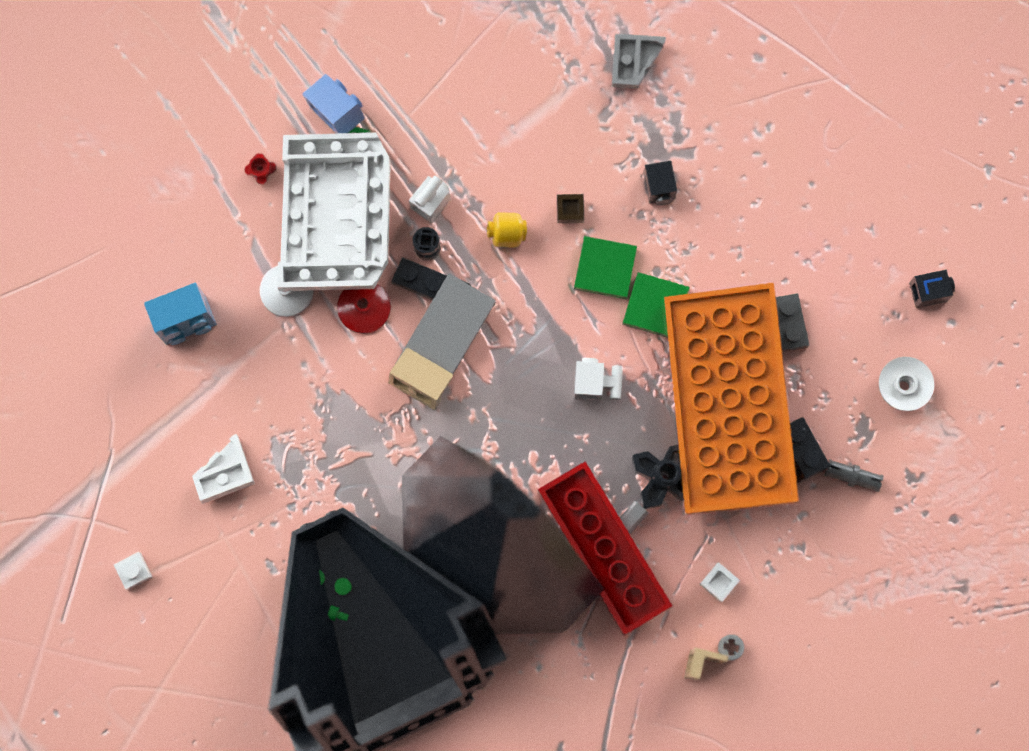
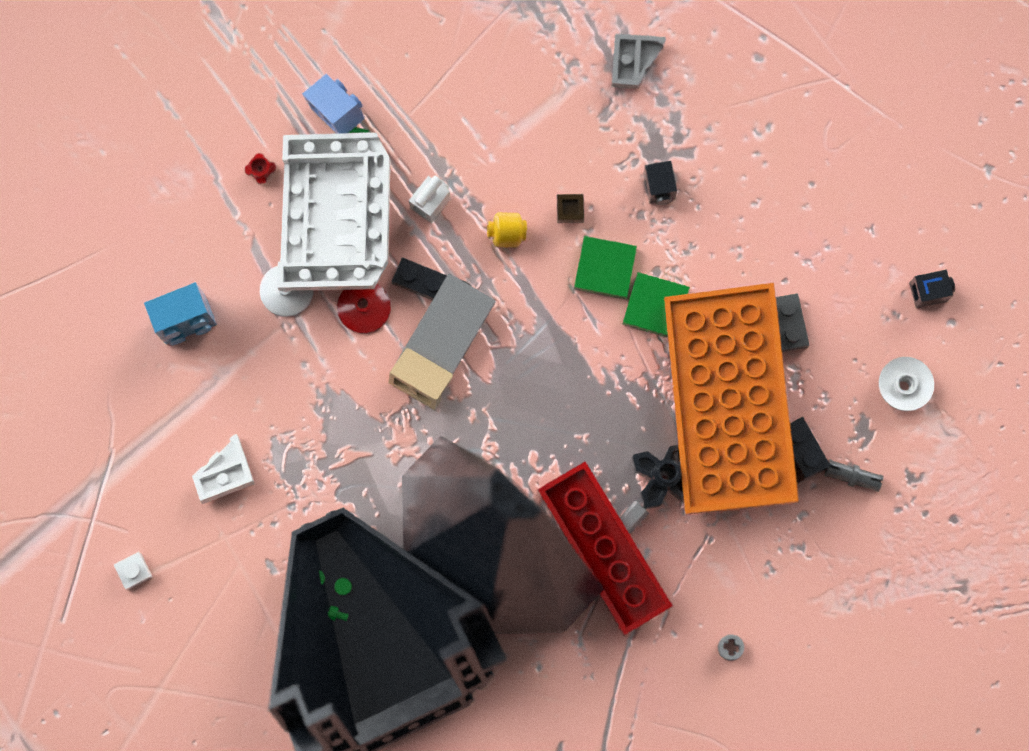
(430, 248): black wheel -> none
(591, 380): white brick -> none
(696, 661): tan panel -> none
(719, 582): white plate -> none

